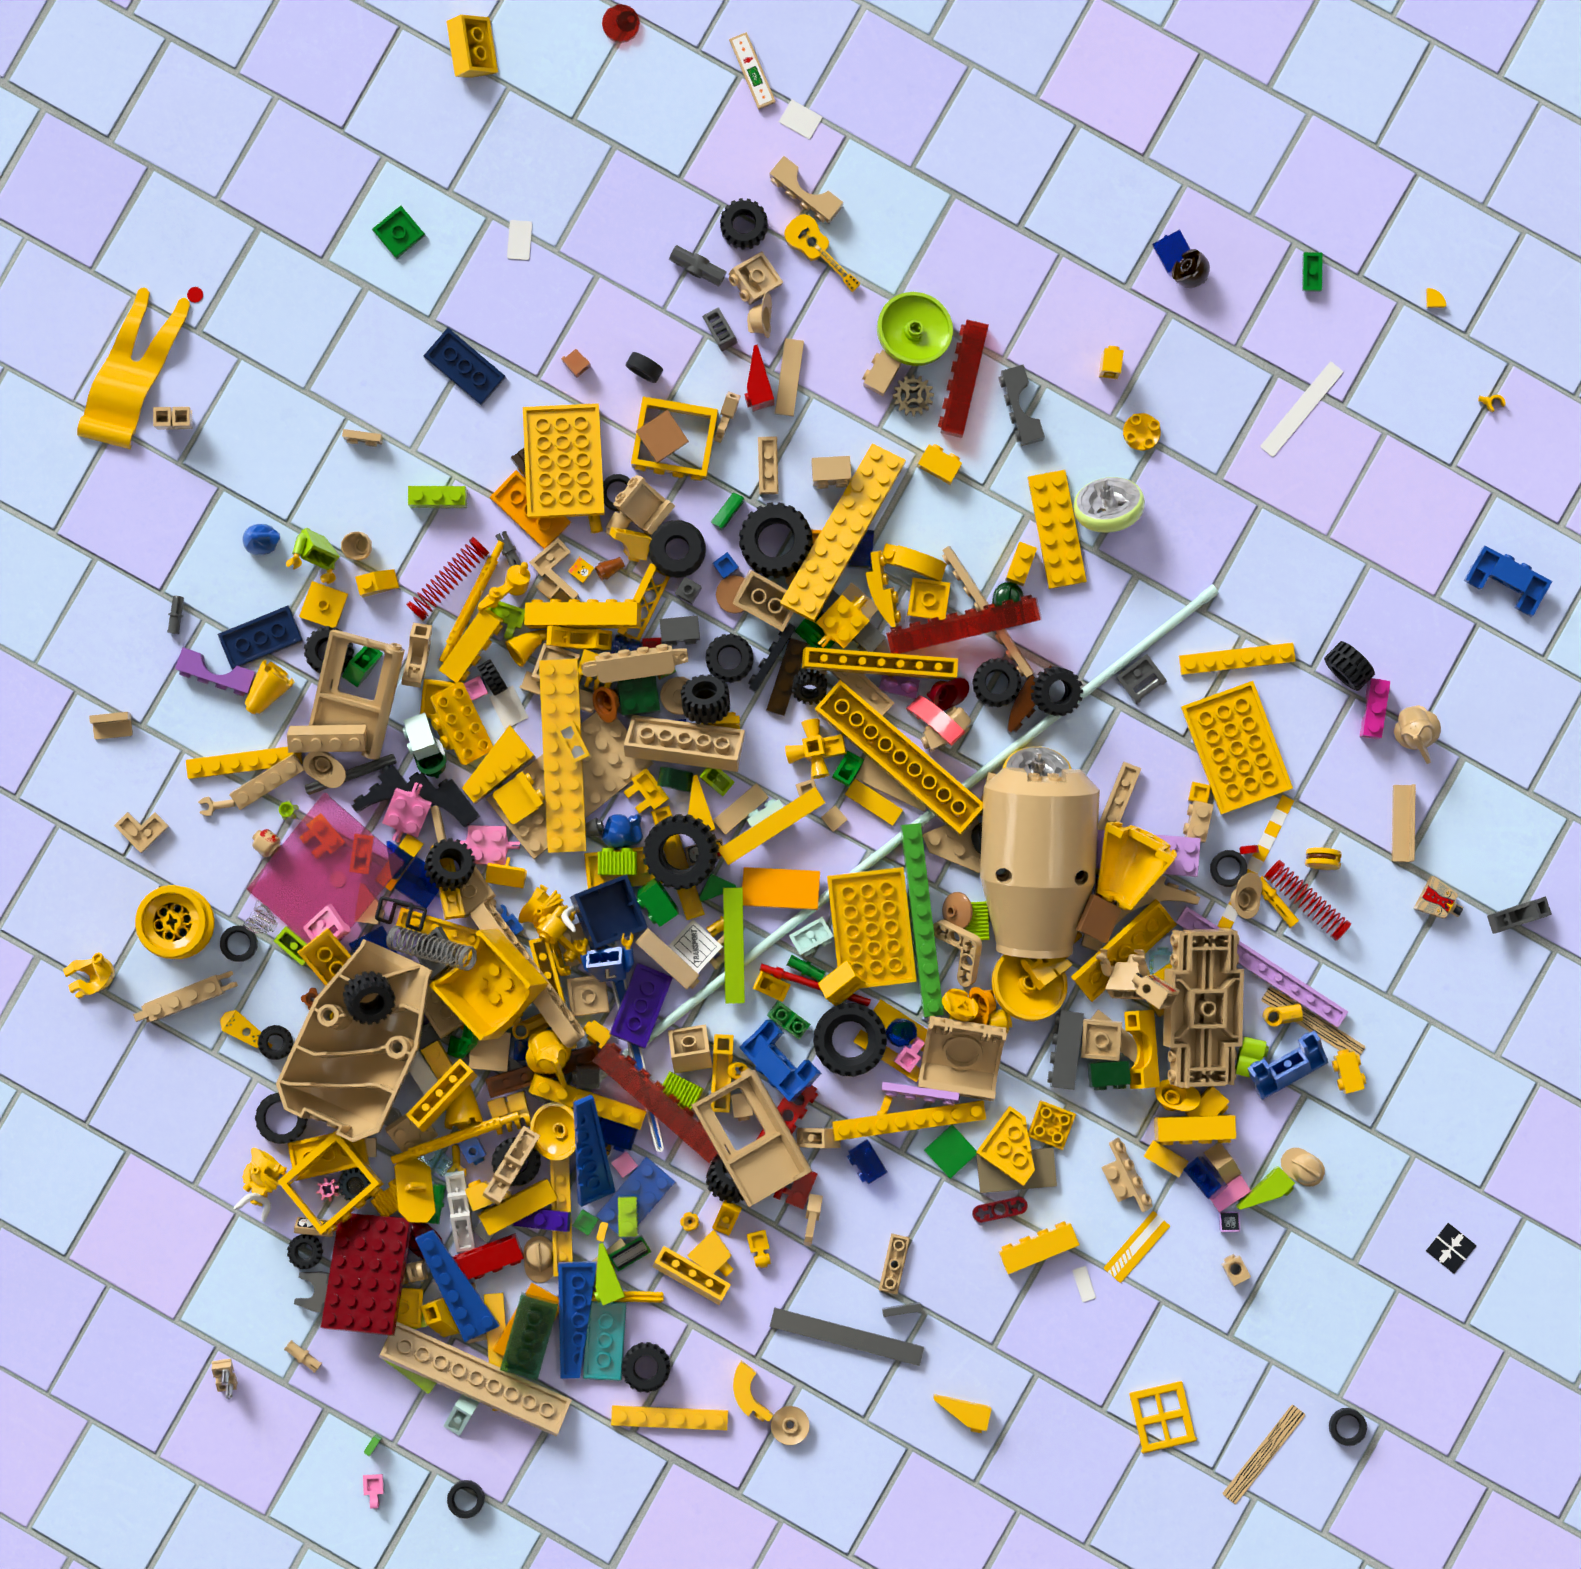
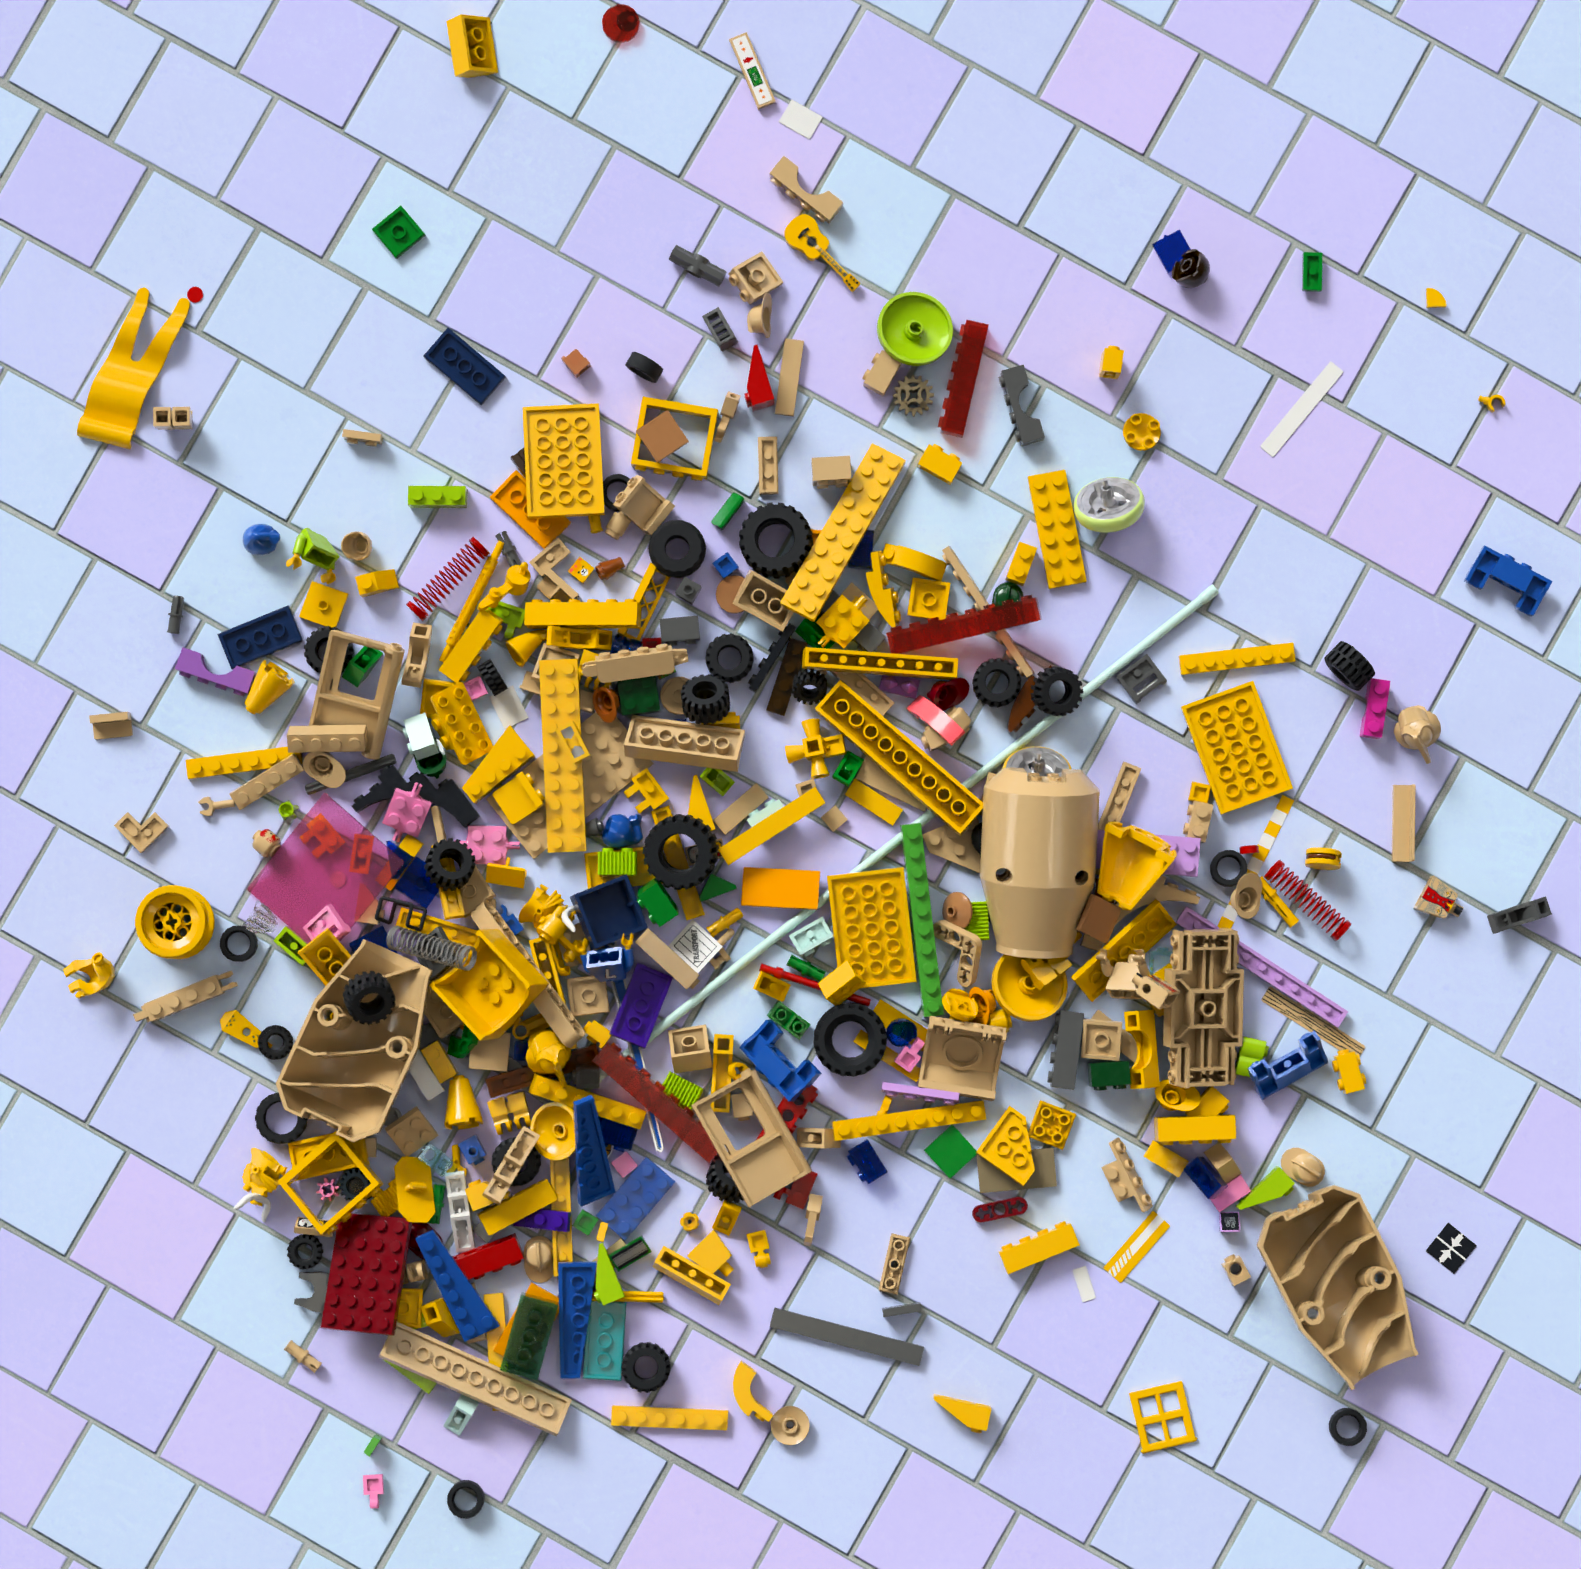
(224, 1375): tan piece -> none
(307, 997): dark orange plate -> none
(441, 1095): yellow brick -> none
(455, 1137): yellow axle -> none
(519, 240): white sticker -> none
(627, 1216): lime brick -> none
(634, 543): yellow arch -> none
(675, 779): clear green beam -> none
(733, 945): lime tile -> none
(738, 208): black tyre -> none
(1263, 1454): tan sticker -> none
(1285, 1014): yellow piece -> none
(1326, 1272): none -> tan cylinder

